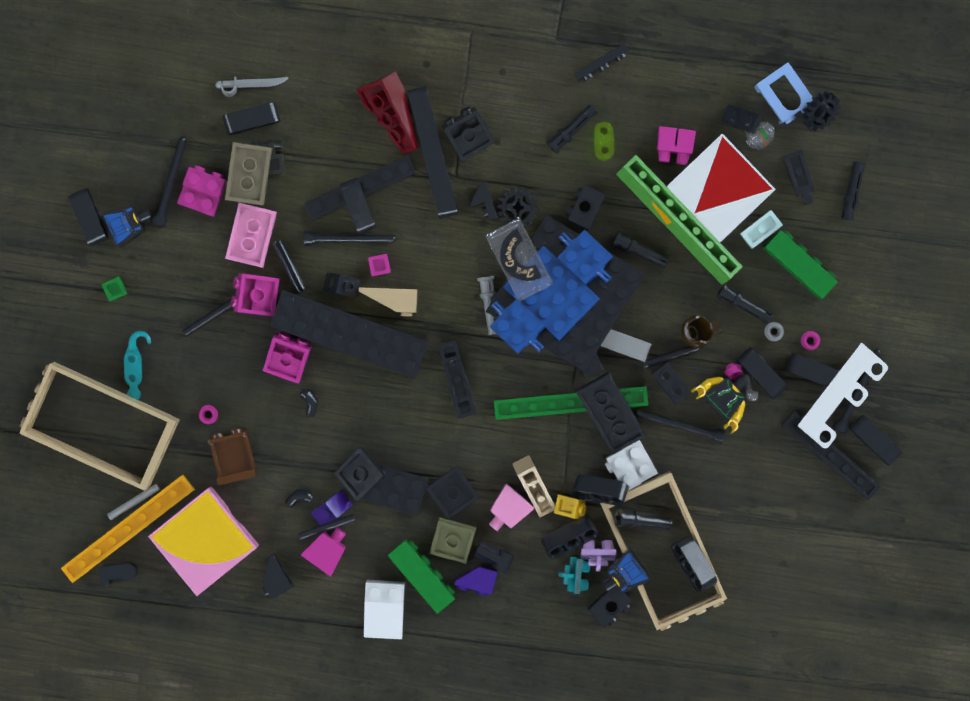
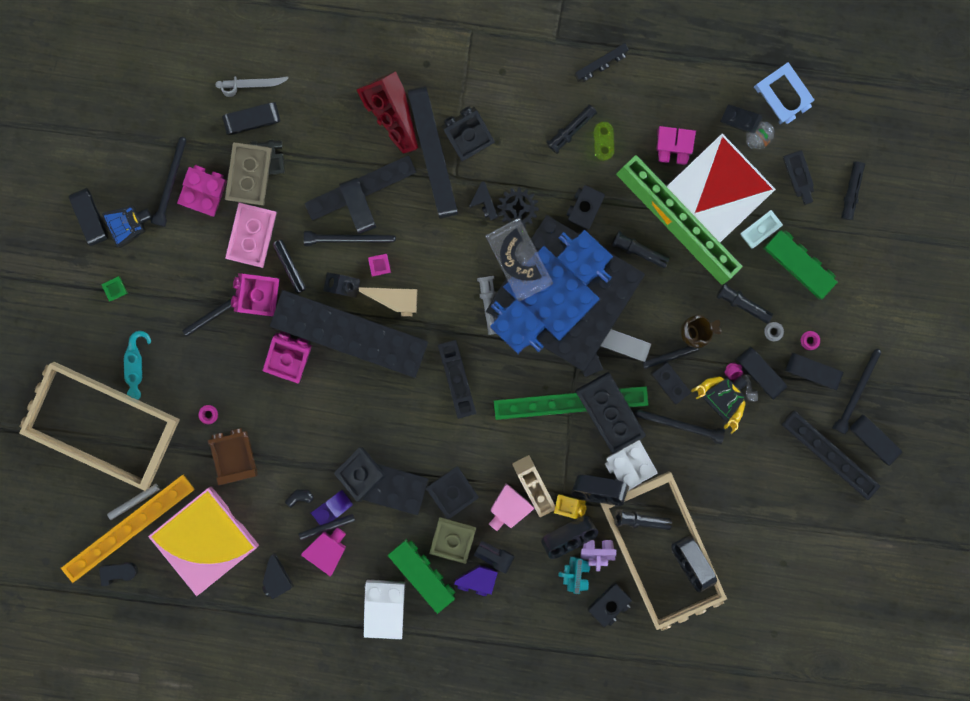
(312, 401): black arm -> none
(626, 572): torso -> none
(820, 111): black gear -> none
(840, 387): white piece -> none

